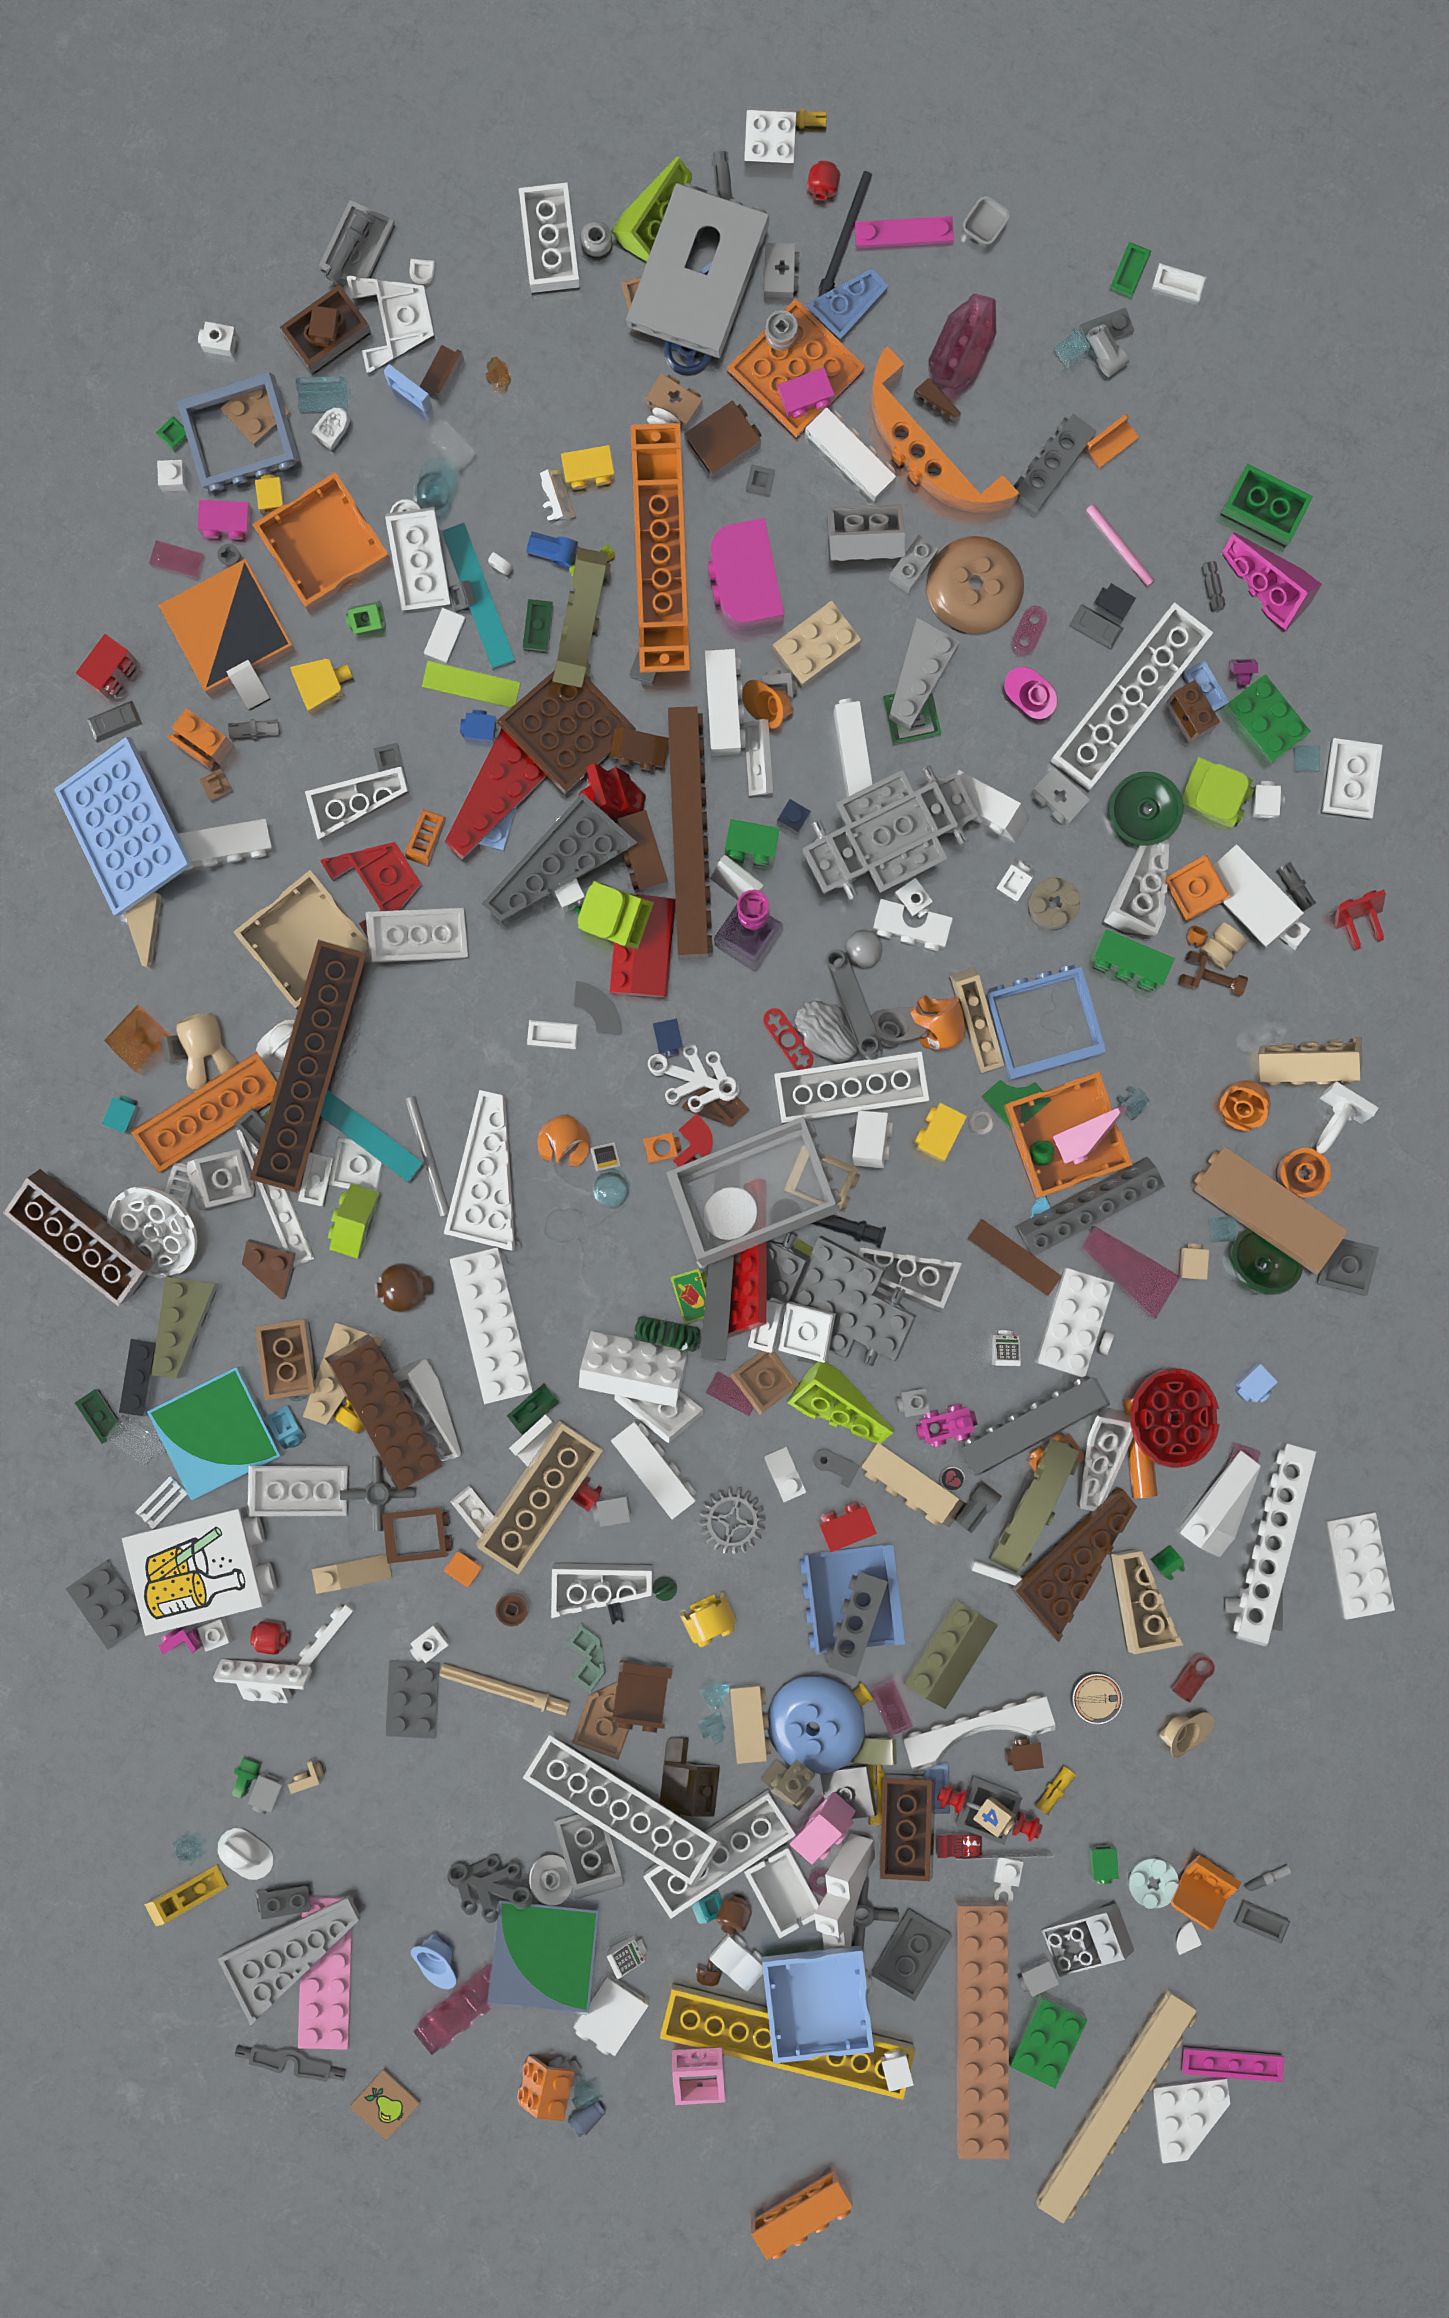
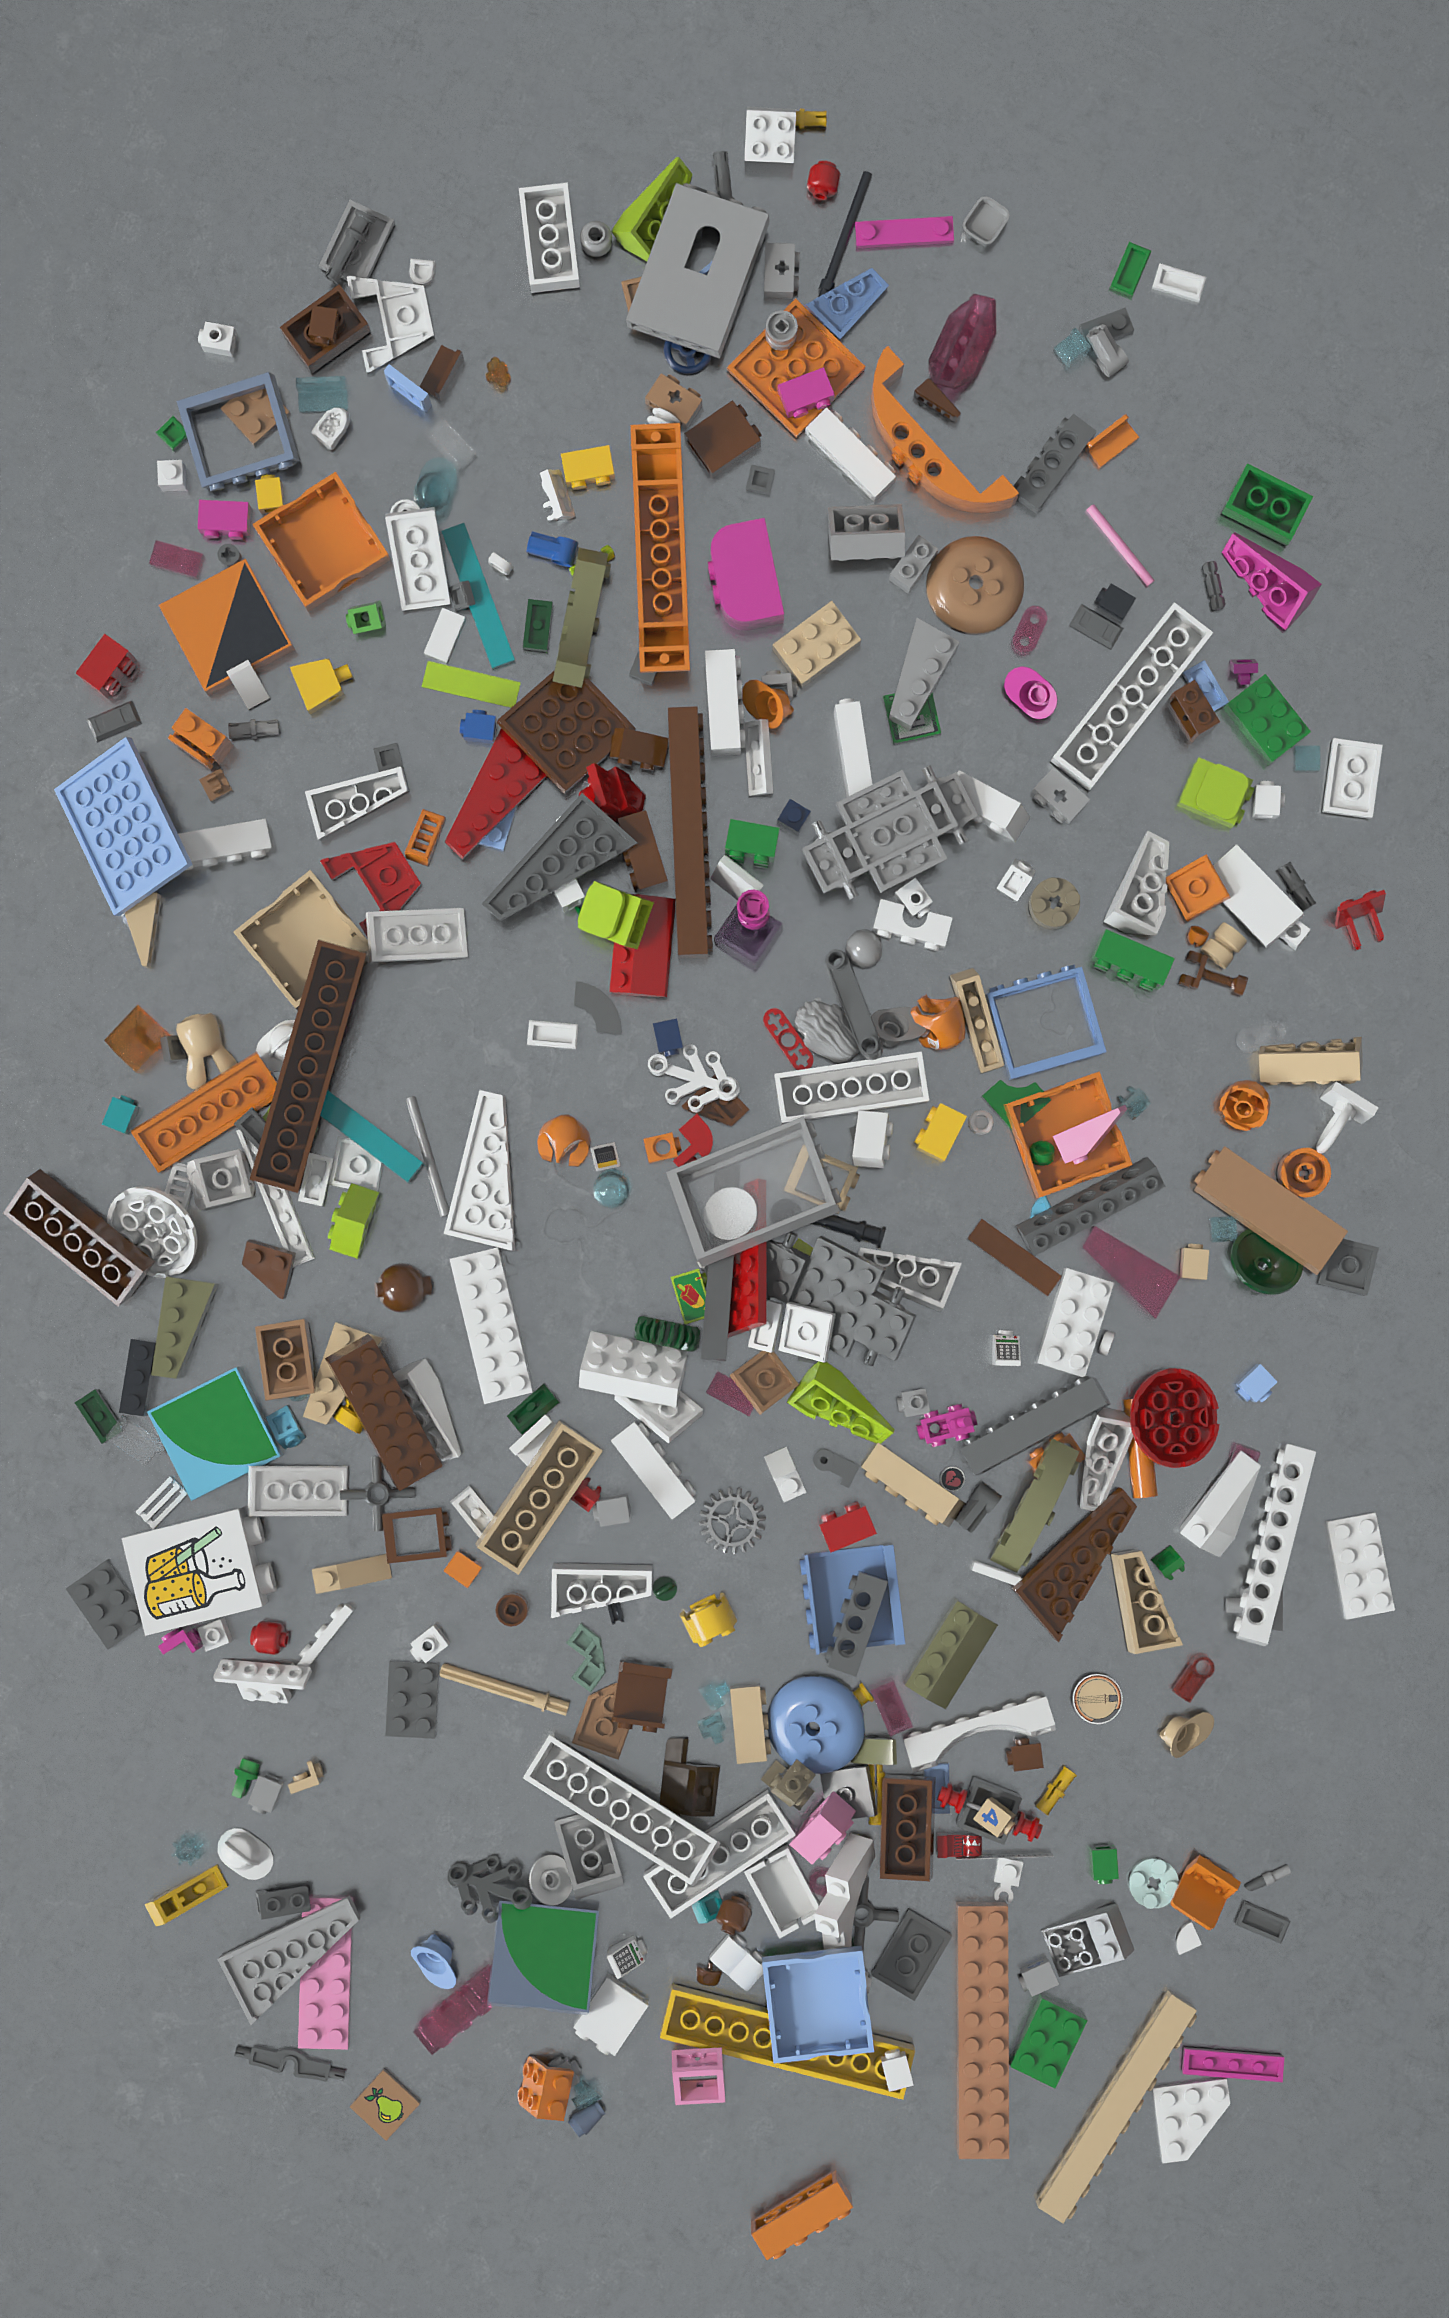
(1128, 806): dark green dish -> none

